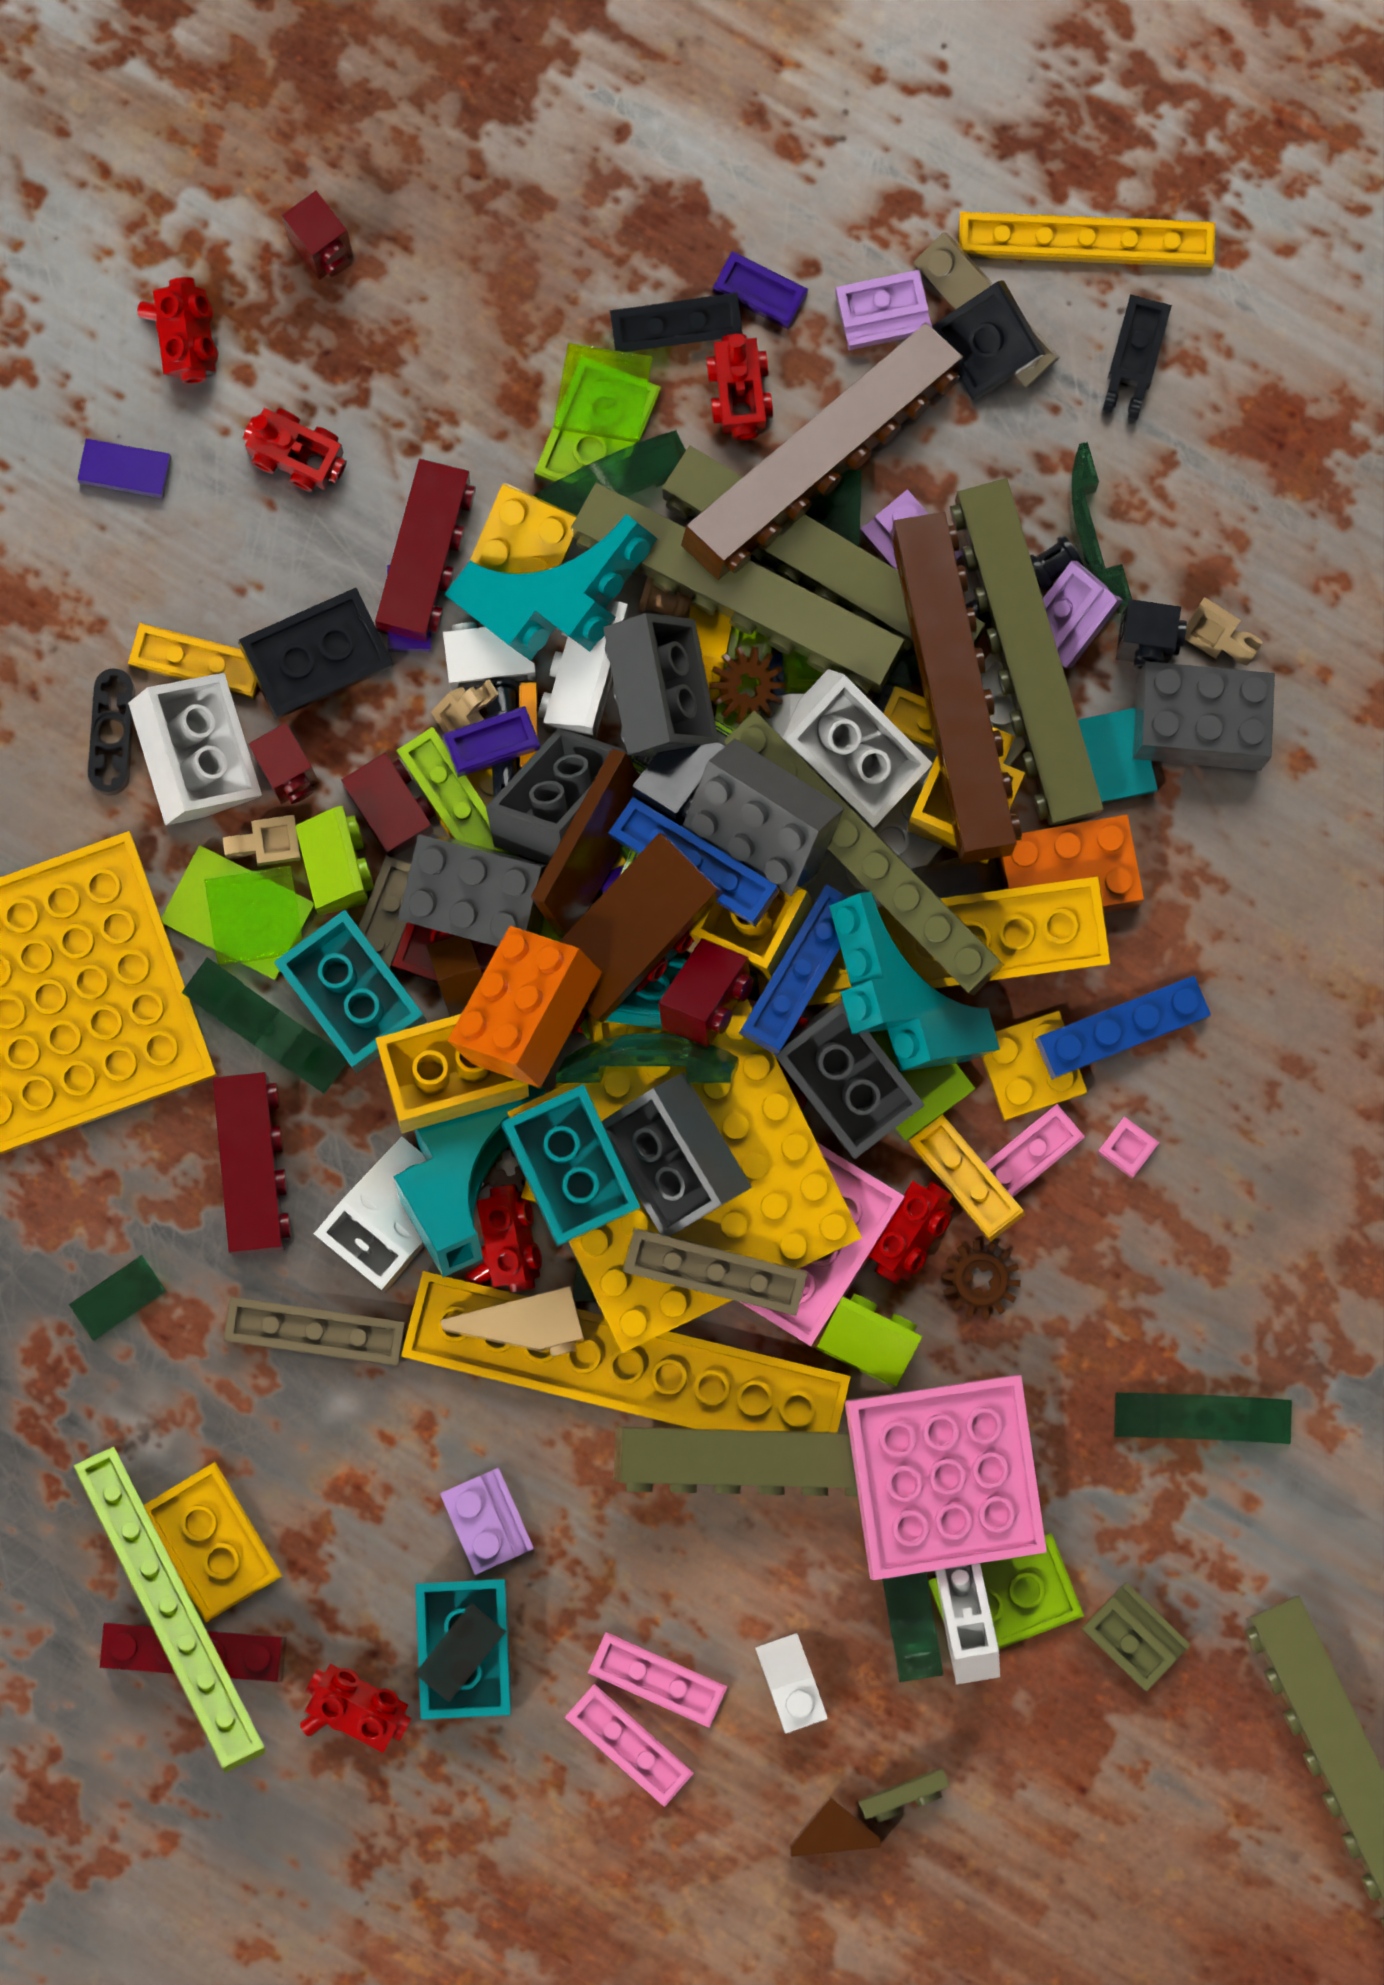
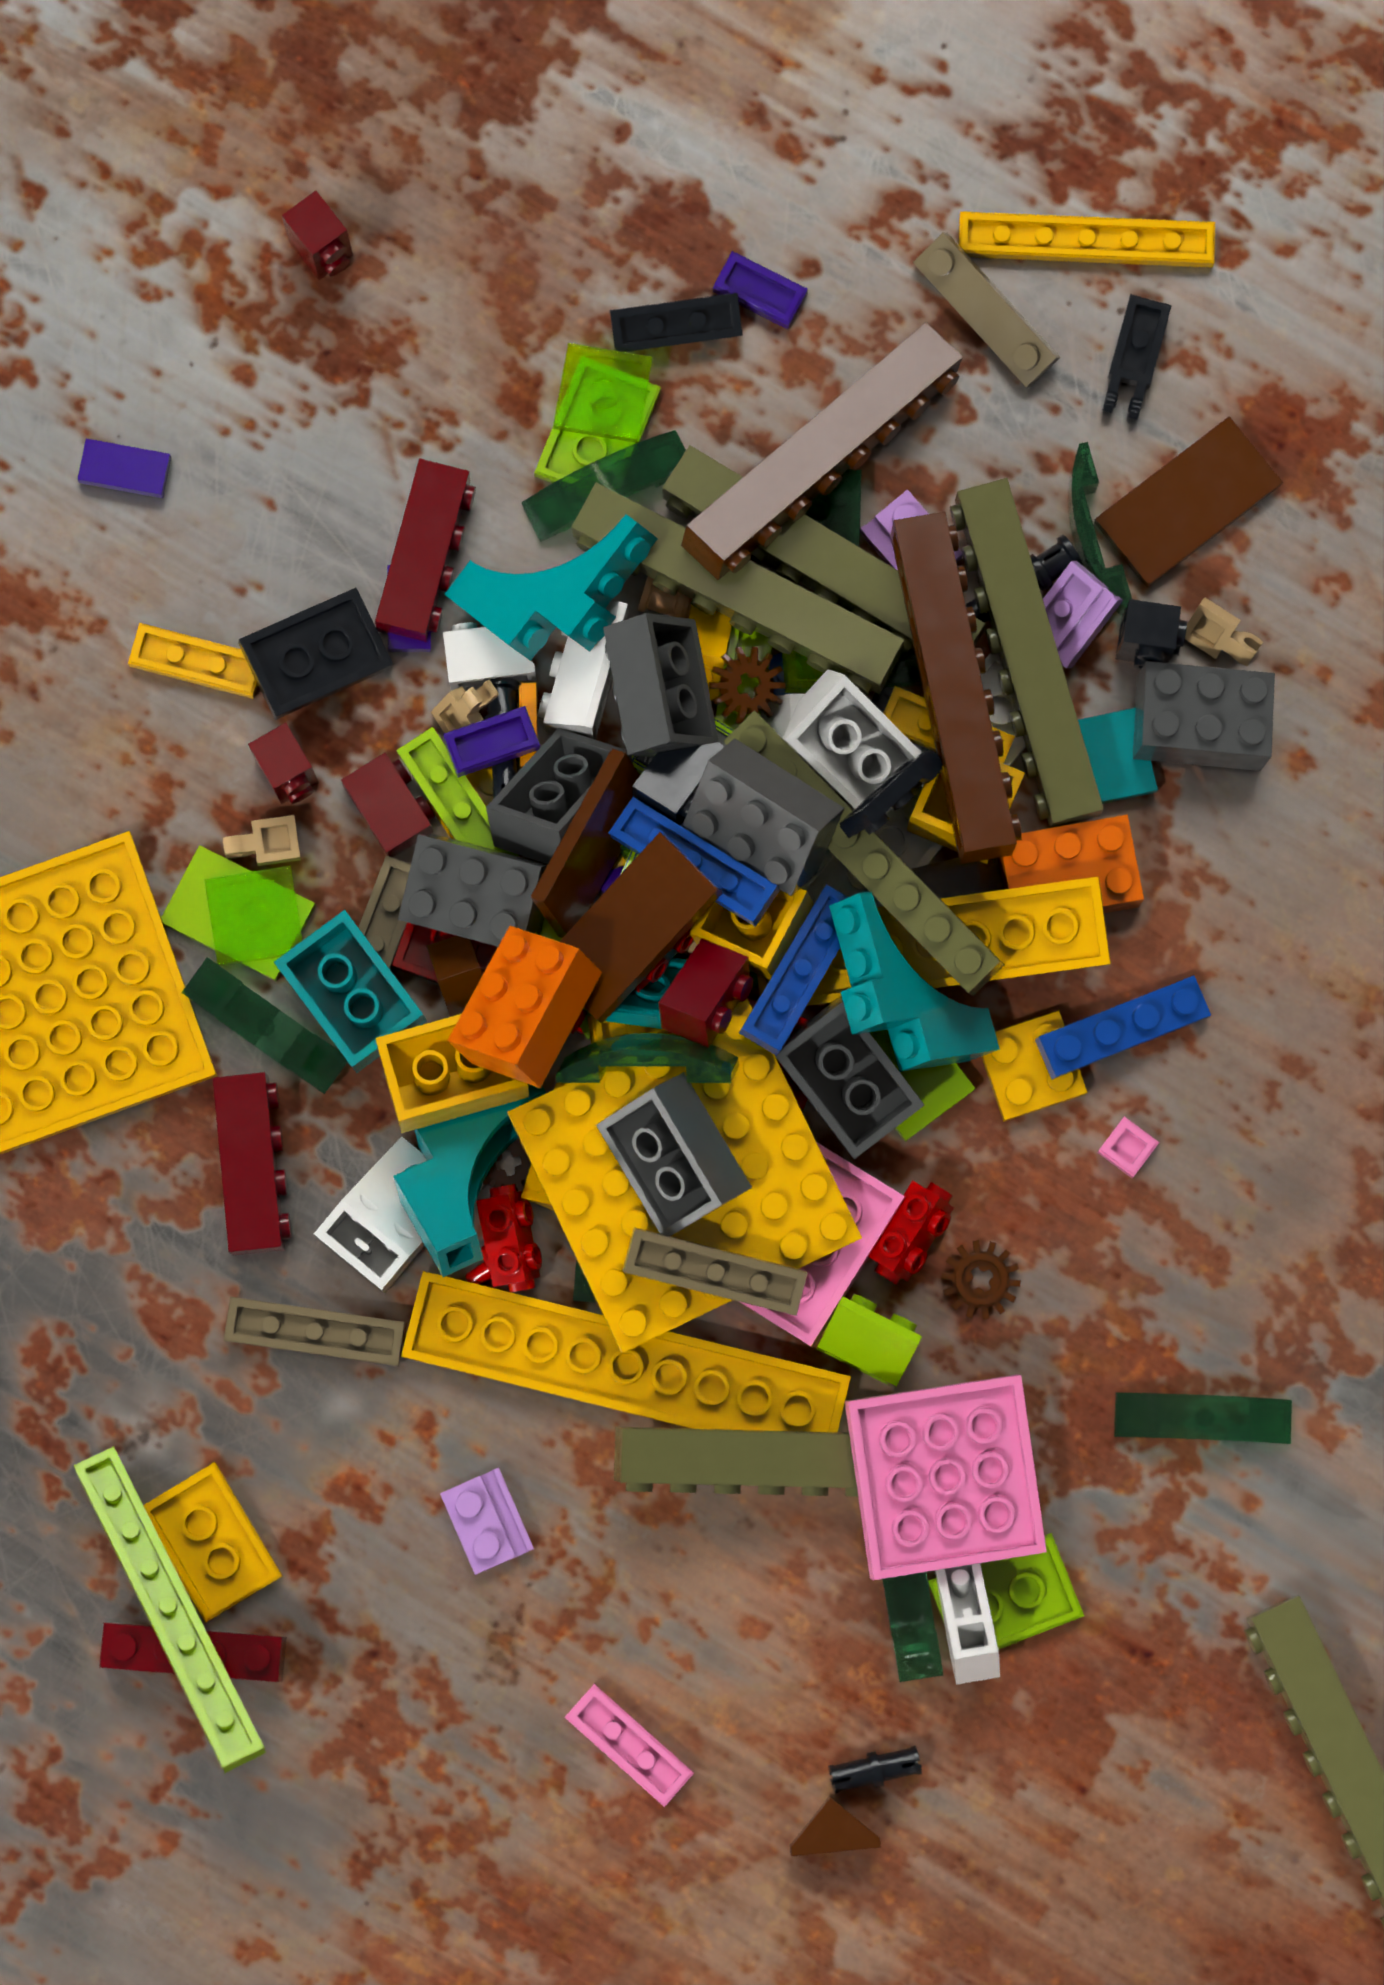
(98, 763): black beam -> none
(118, 1298): clear green tile -> none
(183, 330): red brick -> none
(194, 748): white slope -> none
(283, 443): red brick -> none
(332, 862): lime slope -> none
(354, 1708): red brick -> none
(437, 1610): teal brick -> none
(460, 1652): clear smoke tile -> none
(523, 534): yellow plate -> none
(531, 1323): tan slope -> none
(570, 1165): teal brick -> none
(657, 1679): bright pink tile -> none
(738, 374): red brick -> none
(791, 1683): white slope -> none
(875, 1769): none -> black pin
(882, 309): lavender plate -> none
(892, 793): none -> black hinge
(921, 1789): olive plate -> none
(966, 1178): yellow tile -> none
(991, 339): black tile -> none
(1034, 1150): bright pink tile -> none
(1135, 1636): olive plate -> none
(1188, 502): none -> reddish brown tile

